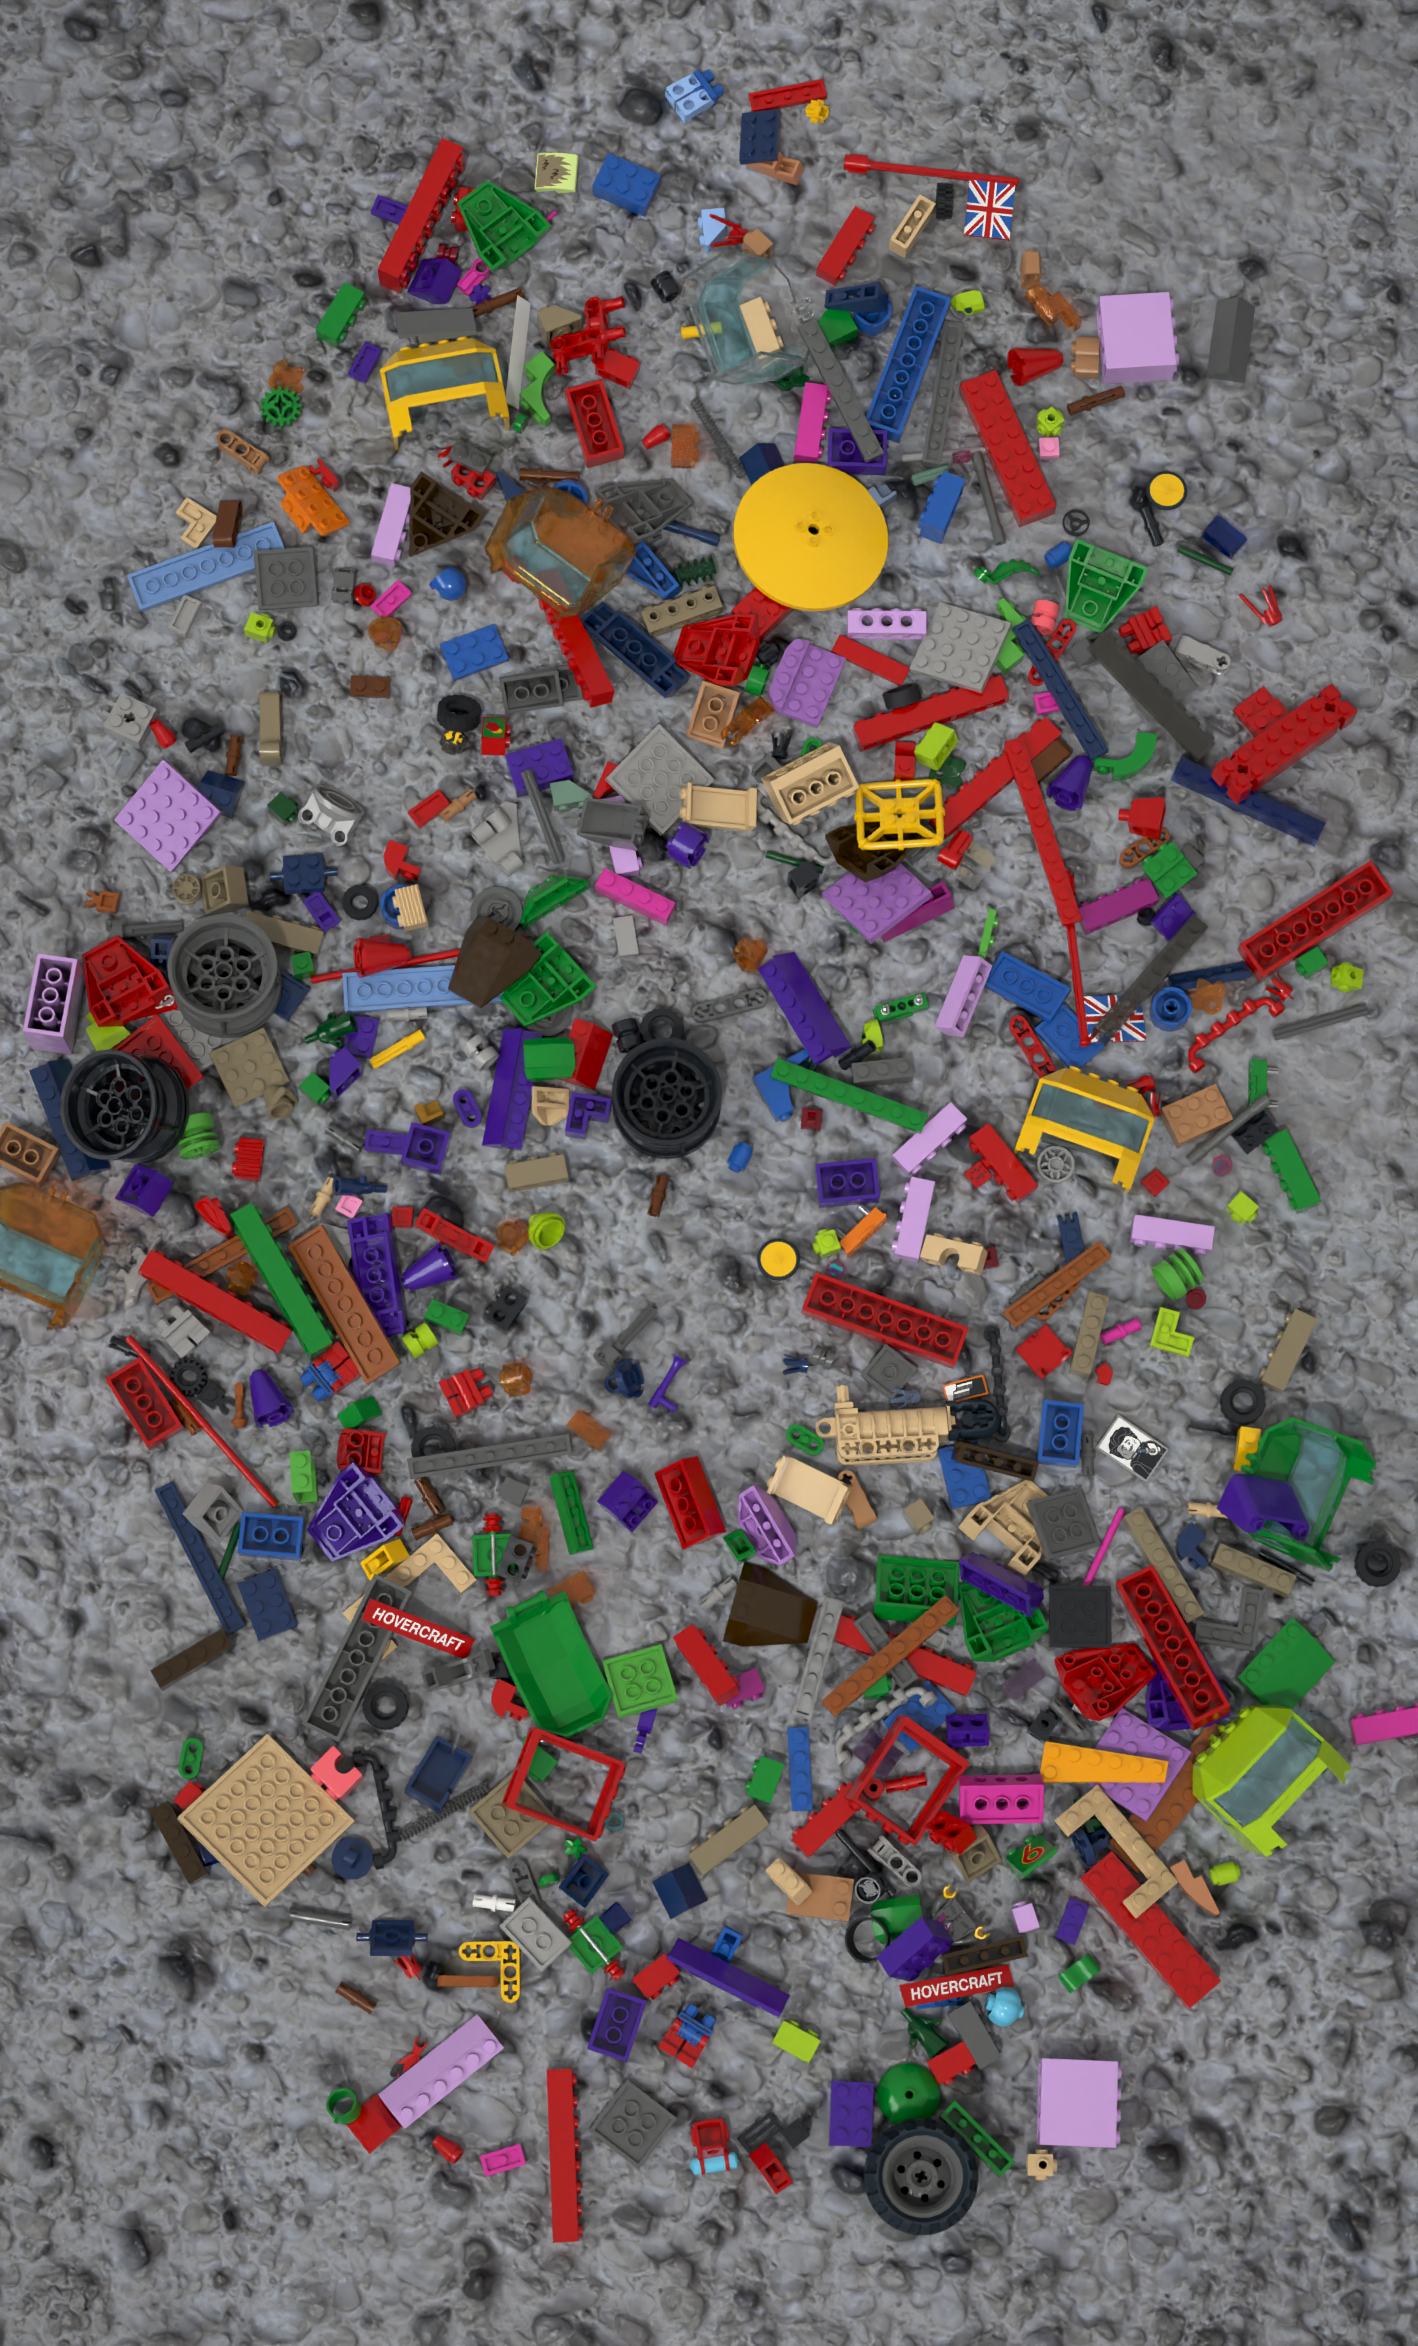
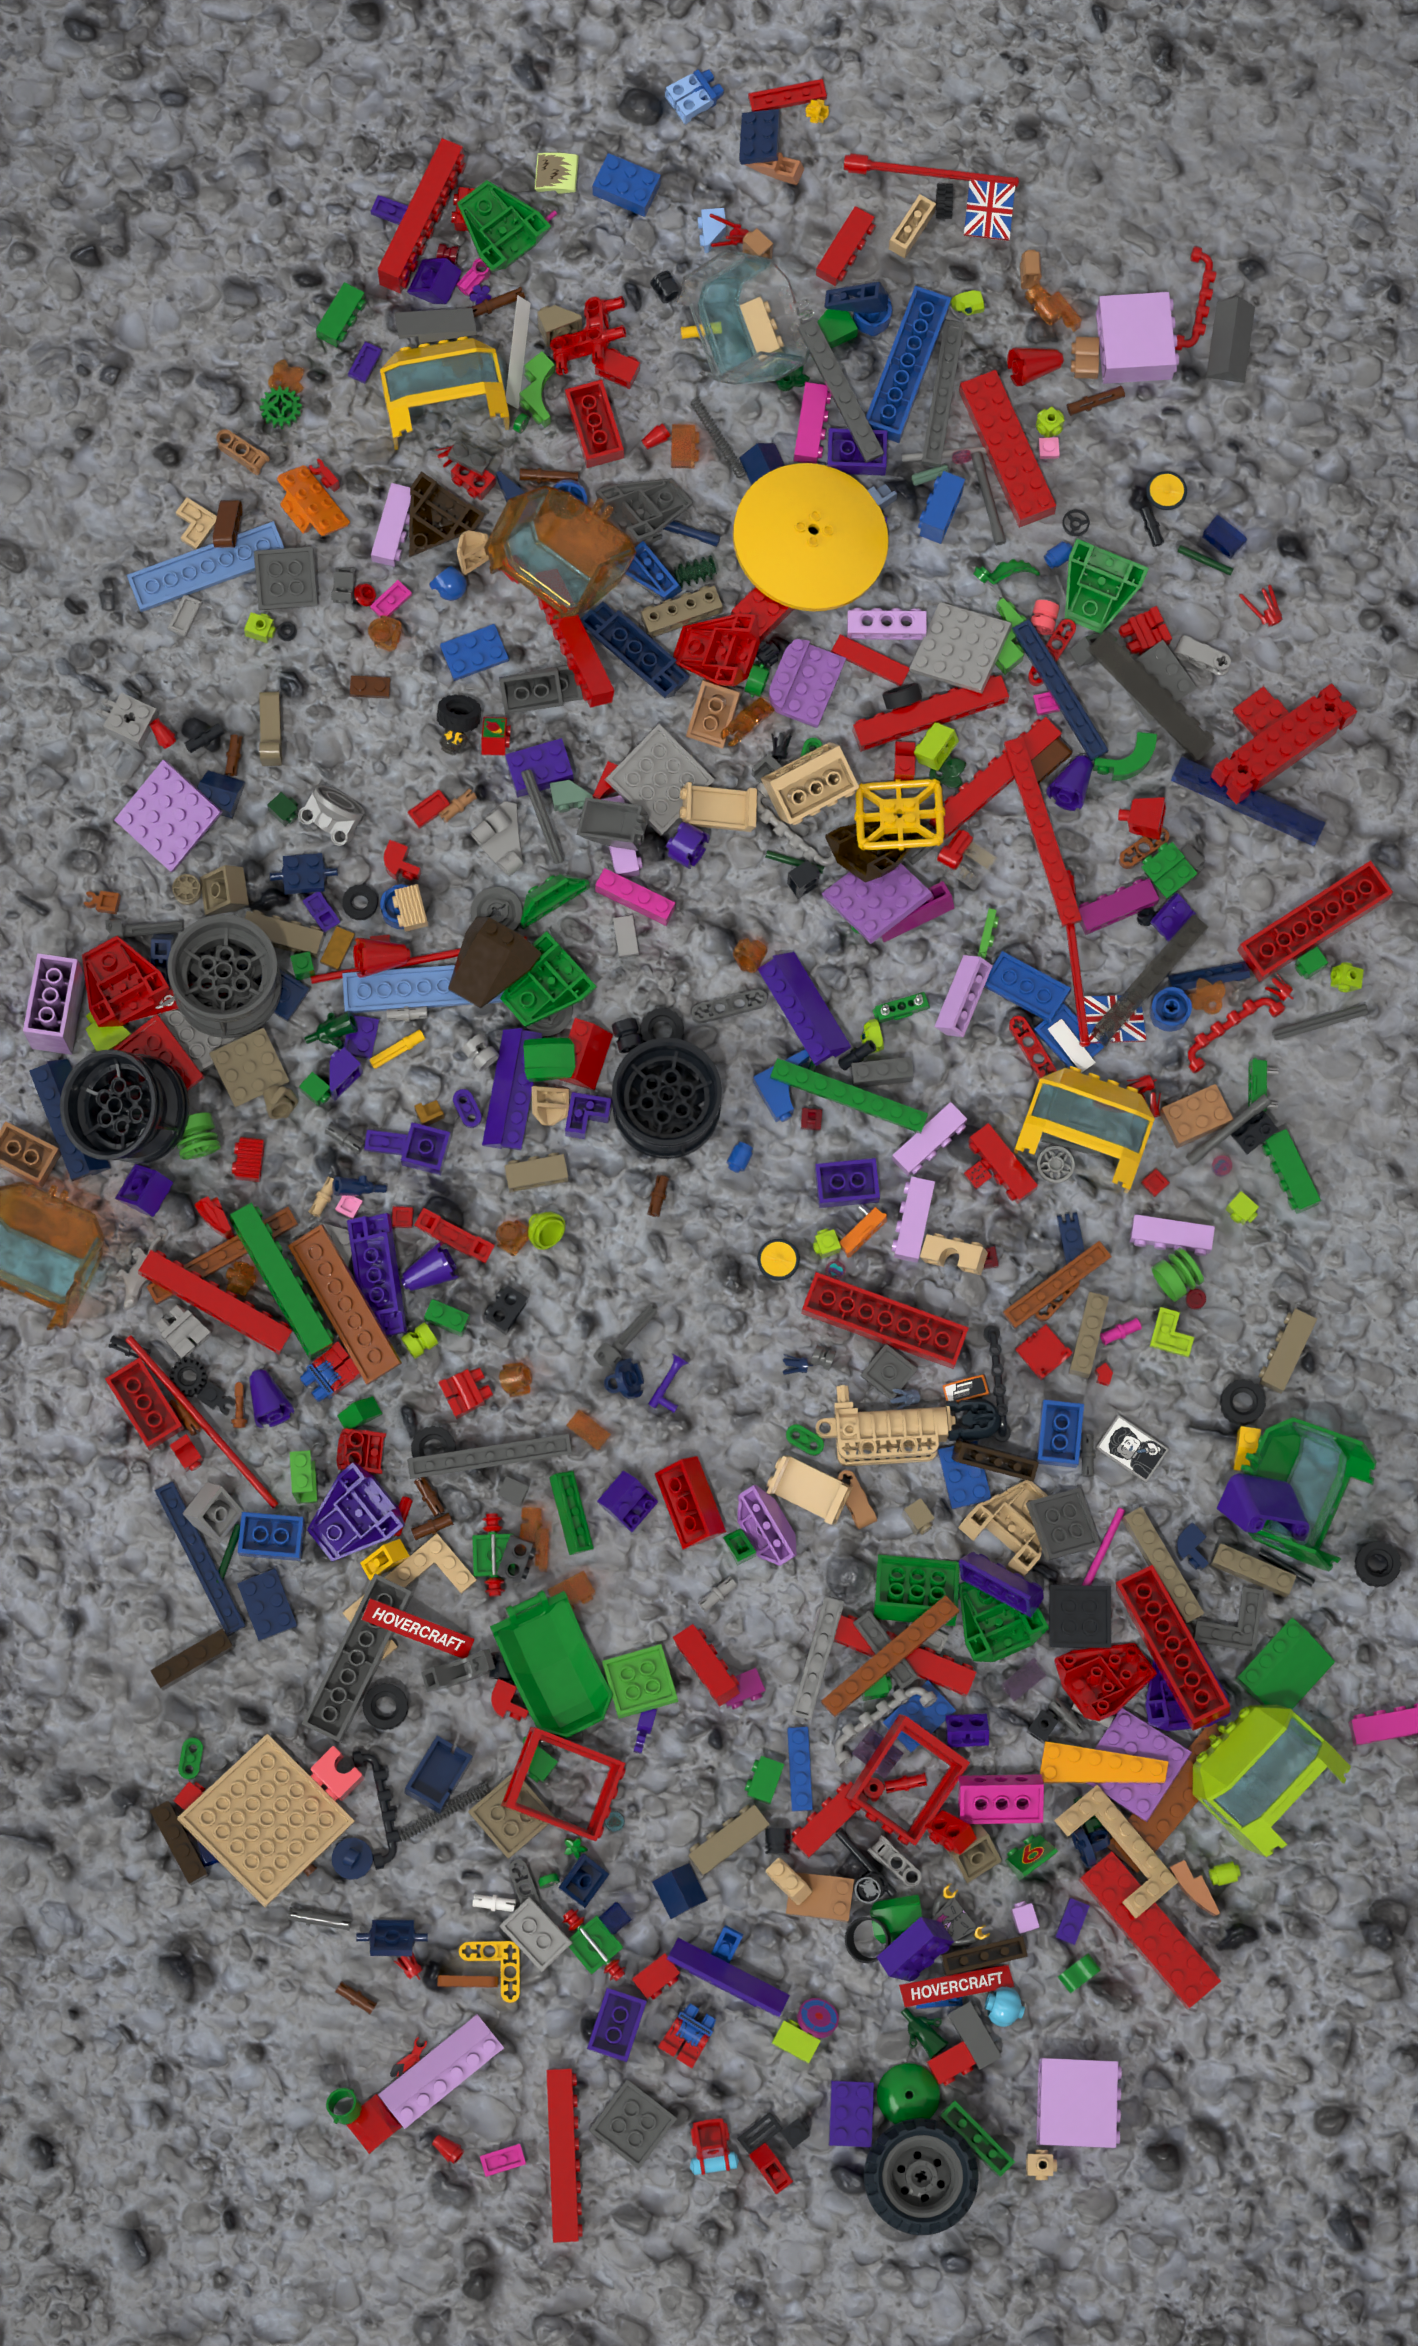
(186, 1453): none -> red arch
(337, 948): none -> pearl gold tile
(471, 550): none -> tan slope
(768, 1611): dark brown wedge -> none
(777, 1841): none -> black piece
(817, 2017): none -> magenta tile
(1071, 1045): none -> white sticker
(1204, 1509): tan pin -> none
(1205, 294): none -> red bar

